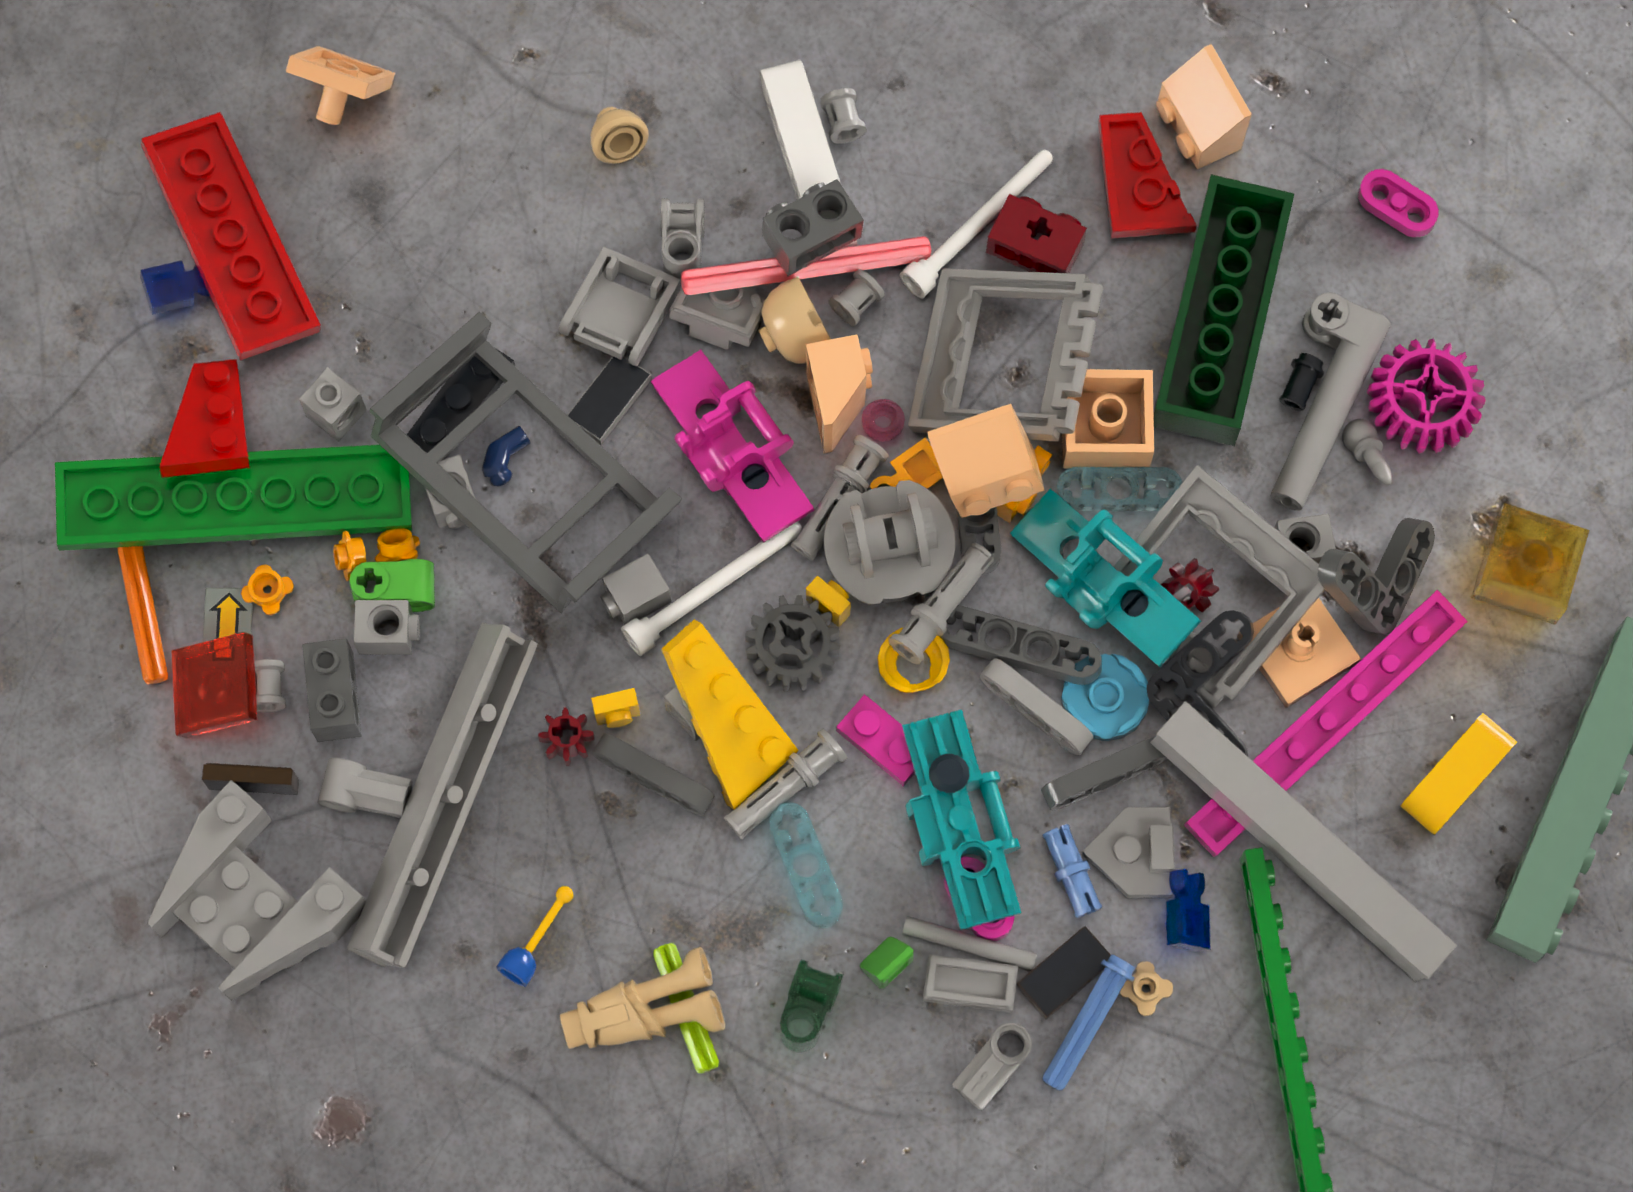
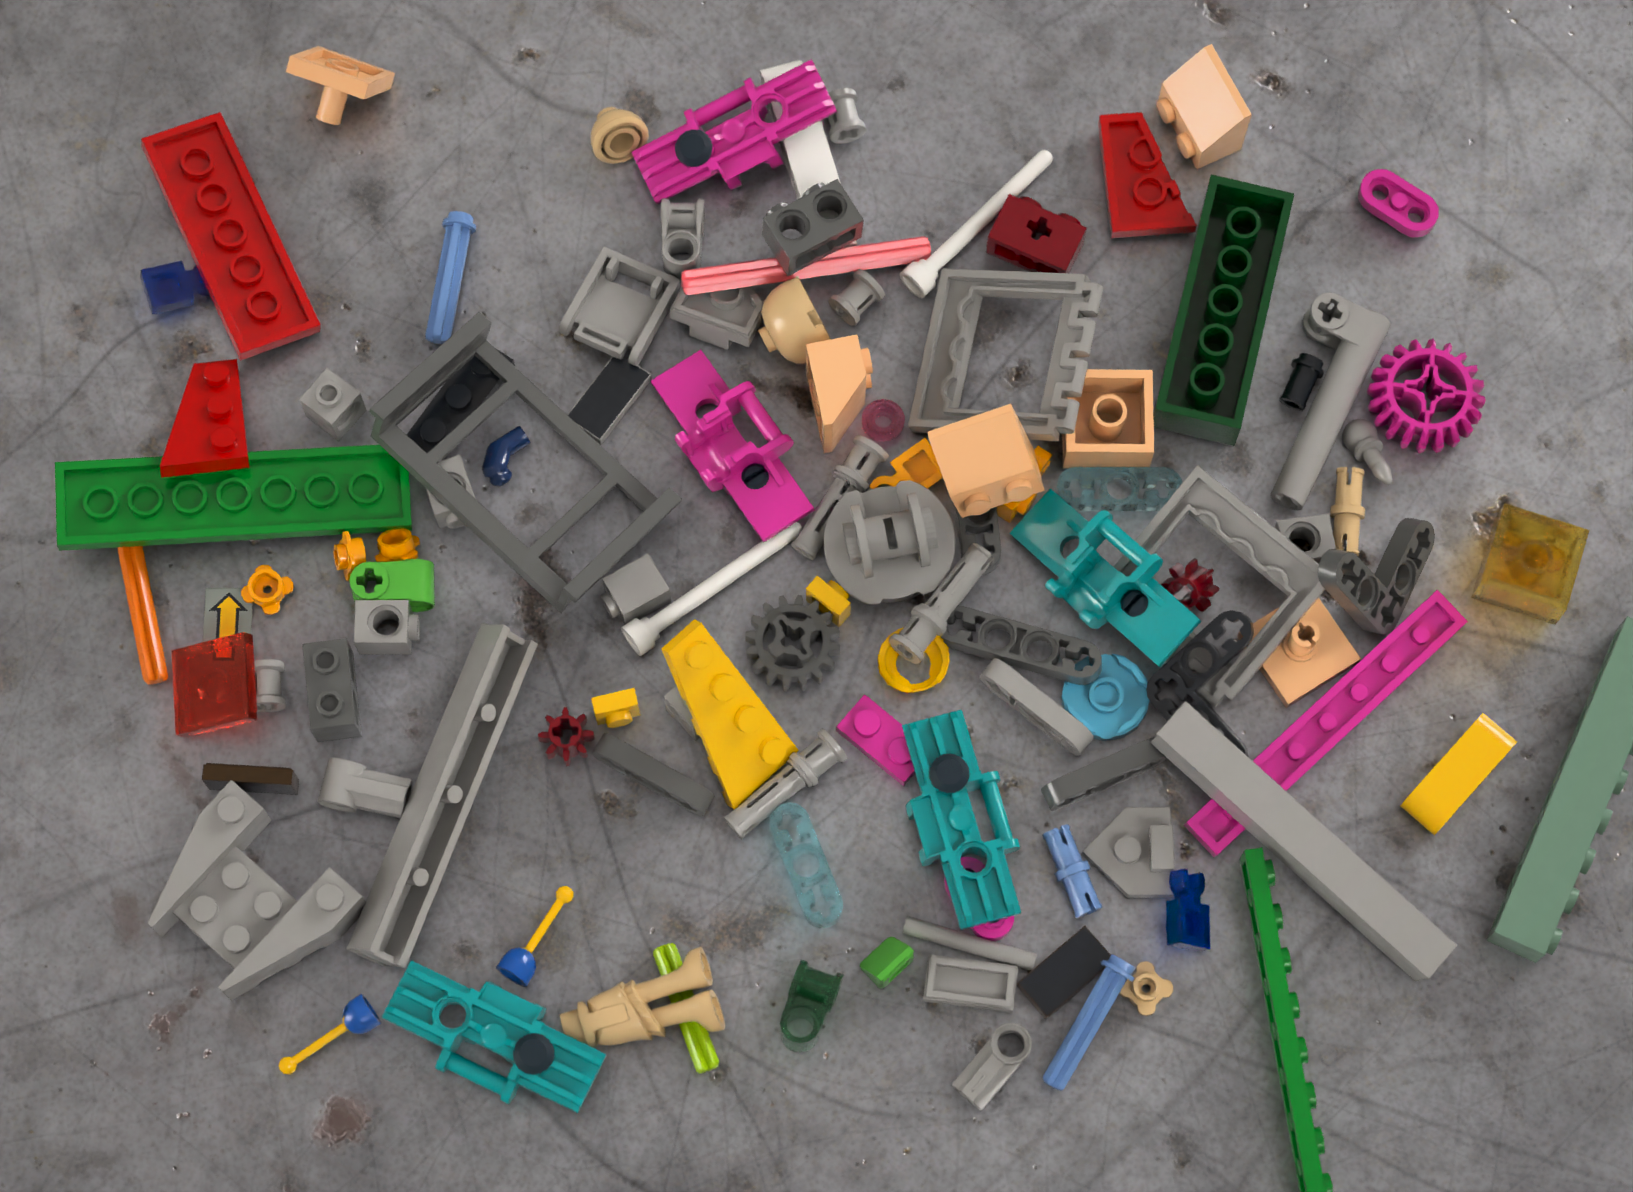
(357, 1017): none -> hinge
(449, 275): none -> medium blue axle
(502, 1023): none -> teal piece
(740, 143): none -> dark pink piece
(1348, 509): none -> tan pin

